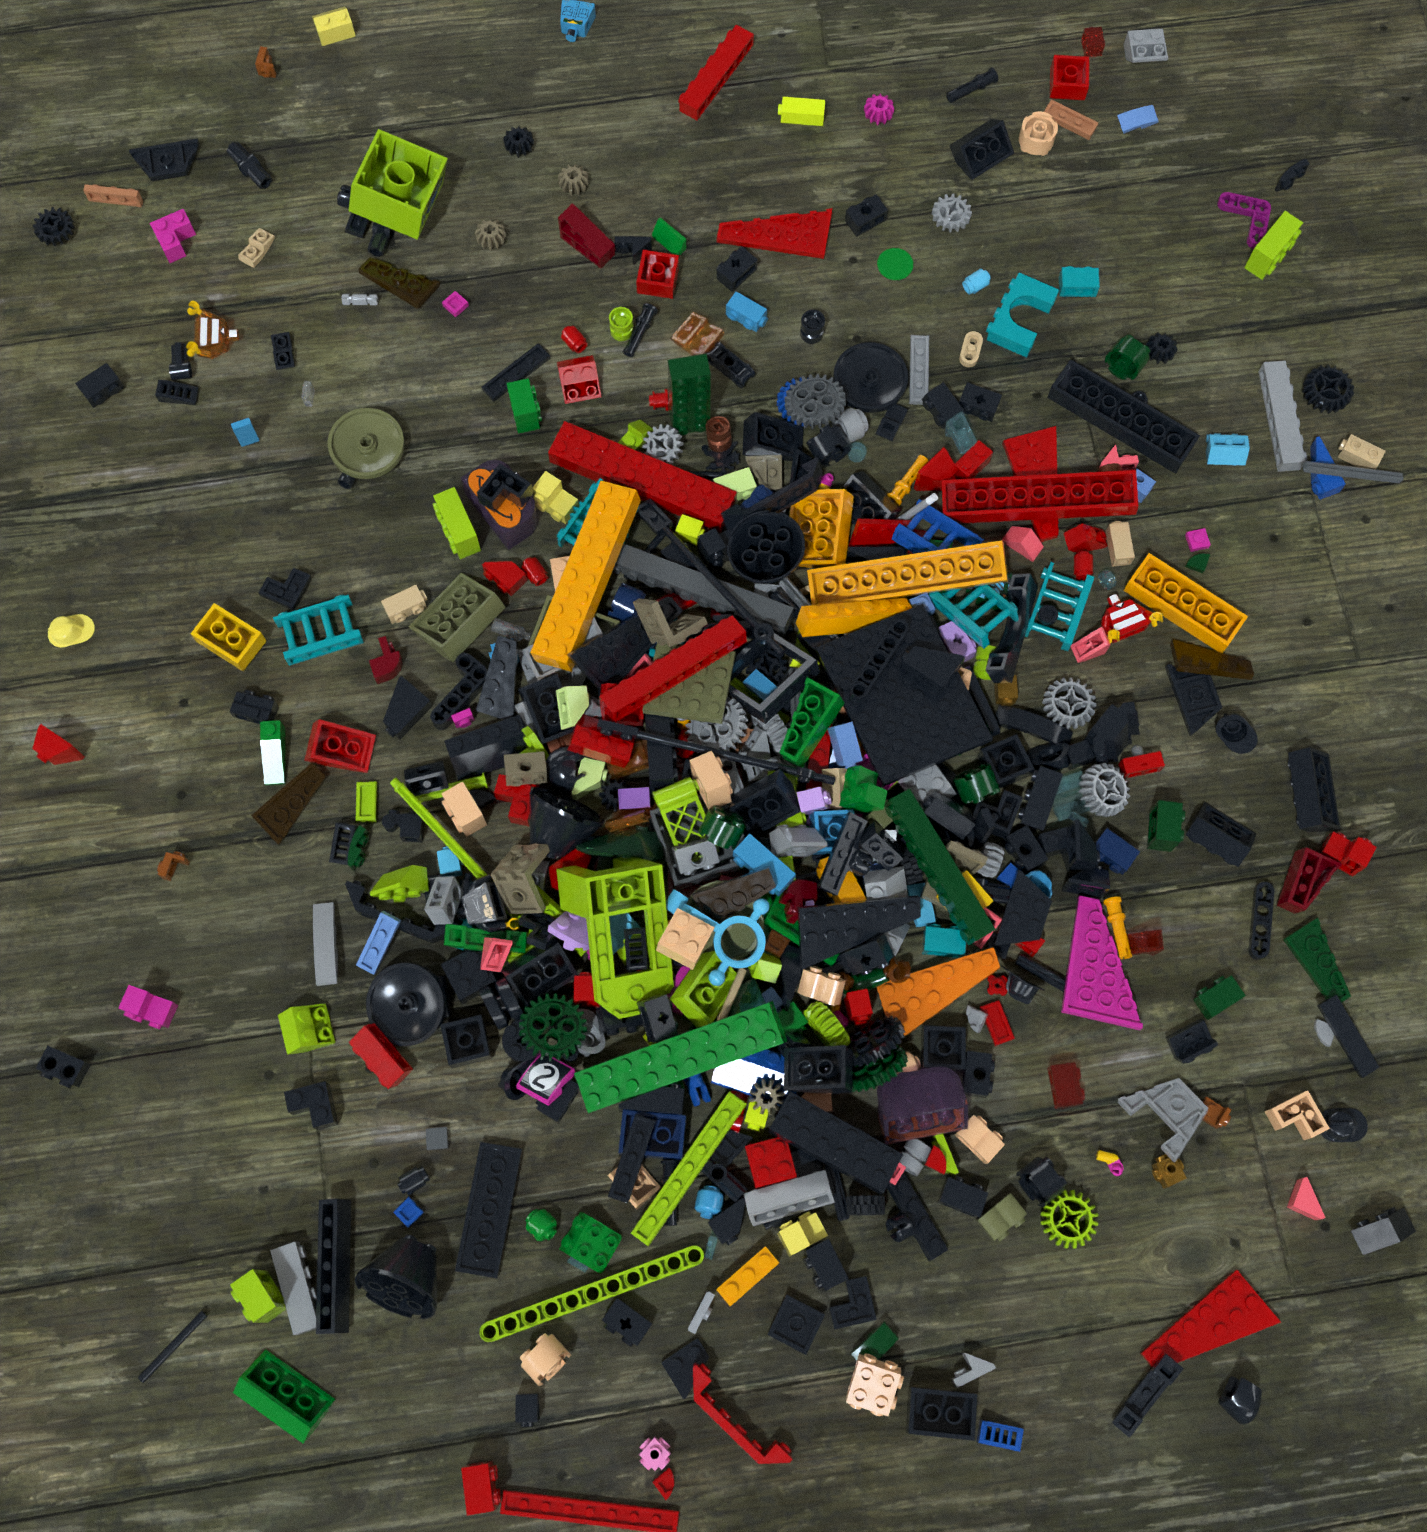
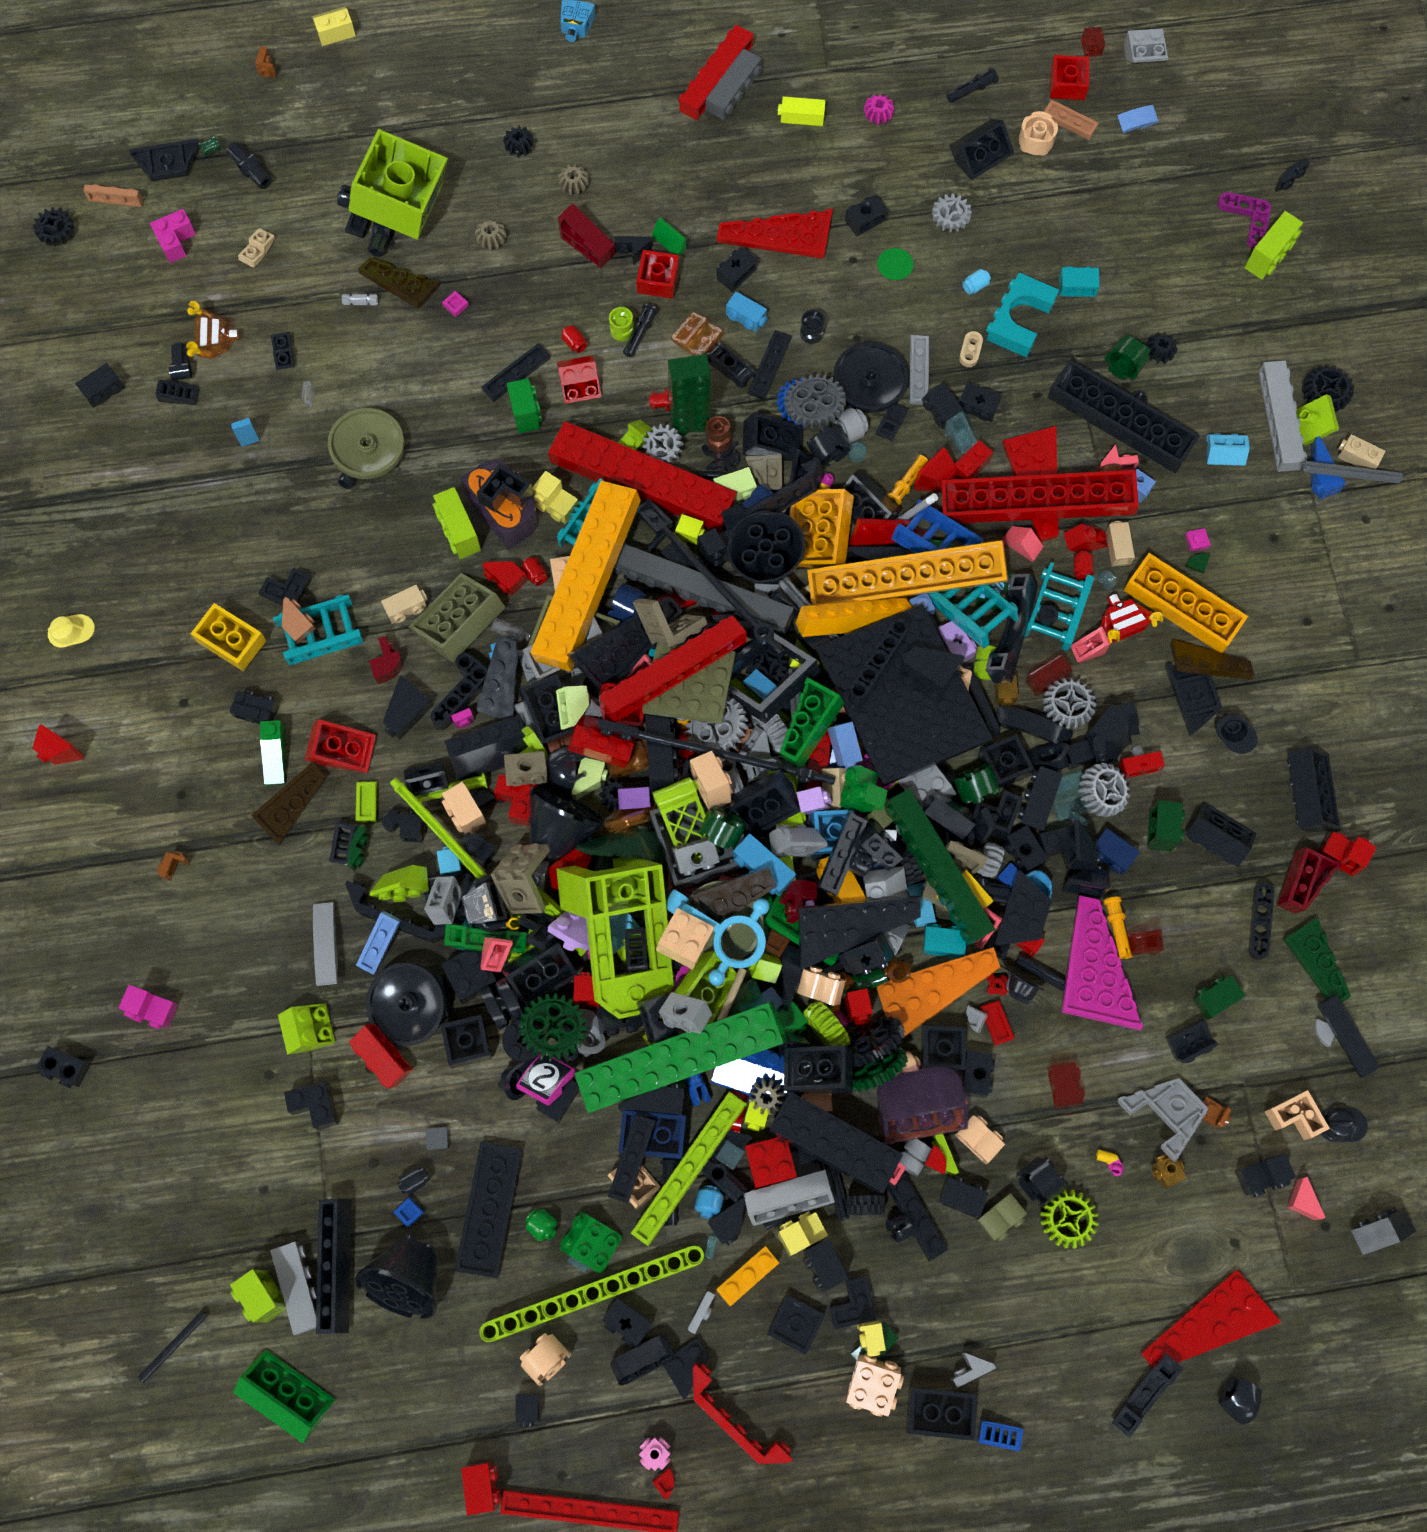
(209, 146): none -> clear green bush
(294, 622): none -> nougat slope
(479, 848): none -> black brick
(642, 1360): none -> black beam
(685, 1013): none -> light grey brick
(730, 1155): none -> clear light blue tile
(733, 84): none -> dark grey brick
(769, 365): none -> black tile
(872, 1337): none -> light yellow brick
(1048, 675): none -> clear red brick
(1272, 1172): none -> black brick
(1317, 419): none -> lime tile

